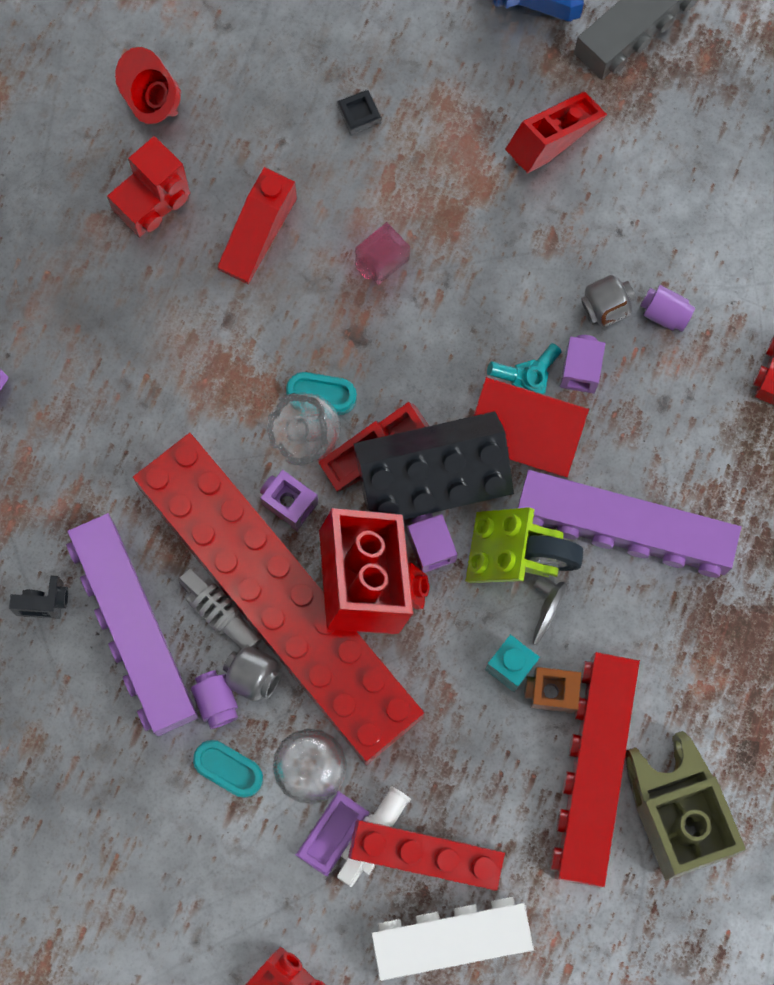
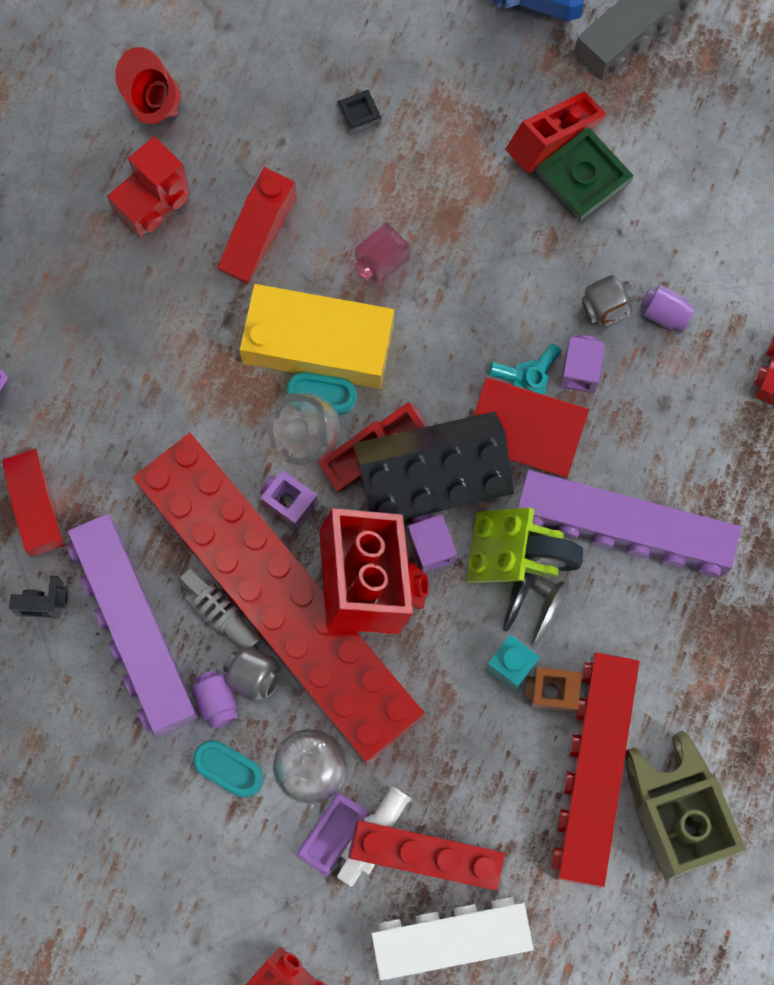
(32, 503): none -> red slope
(317, 335): none -> yellow brick
(517, 598): none -> black bar
(584, 173): none -> dark green plate

